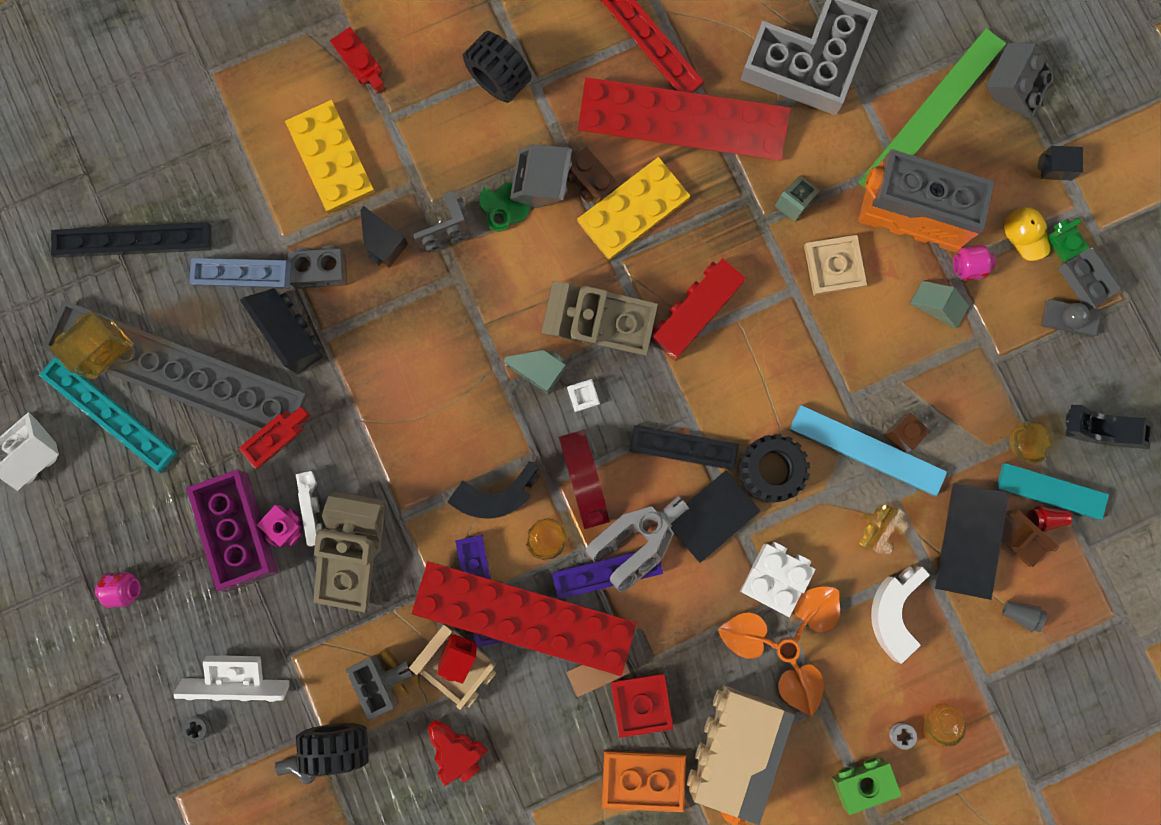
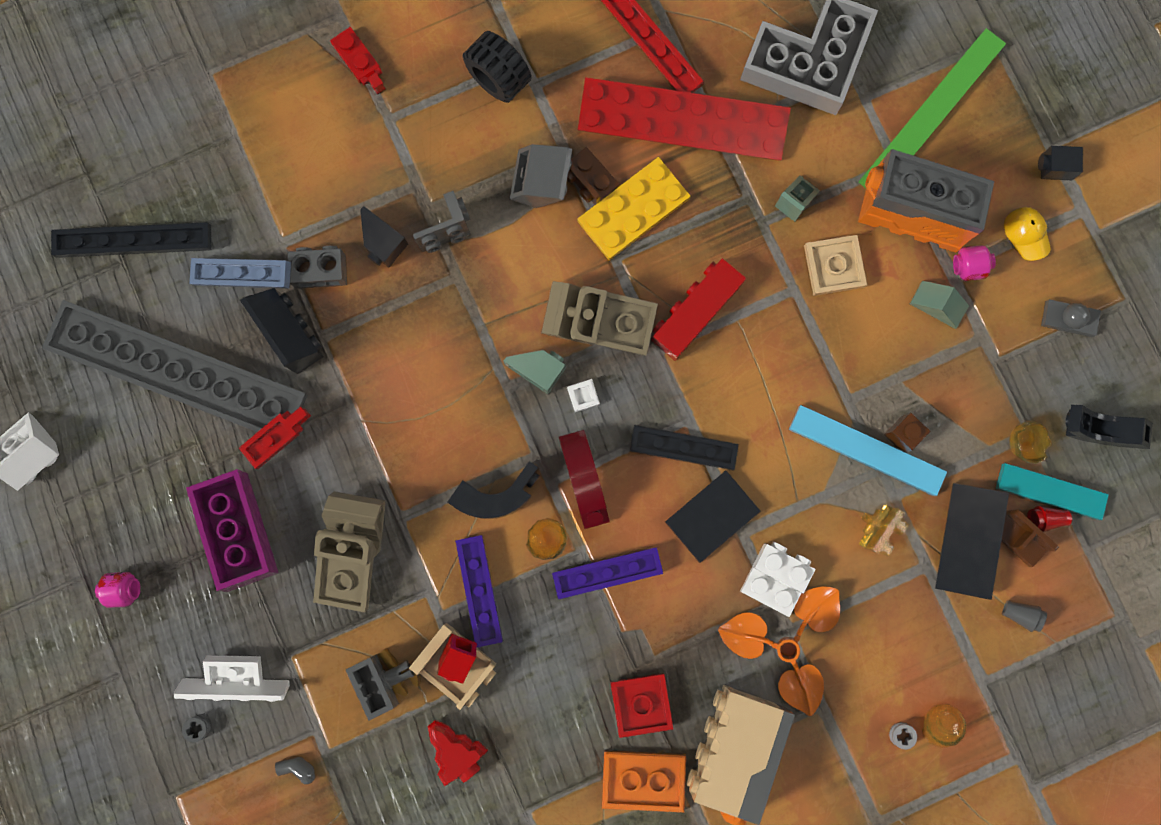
(91, 345): clear yellow brick -> none
(110, 415): teal tile -> none
(273, 524): dark pink brick -> none
(309, 506): white hinge -> none
(330, 156): yellow plate -> none
(332, 749): black tyre -> none
(500, 204): green plate -> none
(524, 618): red plate -> none
(586, 679): medium nougat slope -> none
(650, 553): light grey piece -> none
(795, 462): black tyre -> none
(881, 789): bright green brick -> none
(887, 613): white arch -> none
(1020, 78): dark grey slope -> none
(1067, 240): green bracket -> none
(1090, 278): dark grey bracket -> none

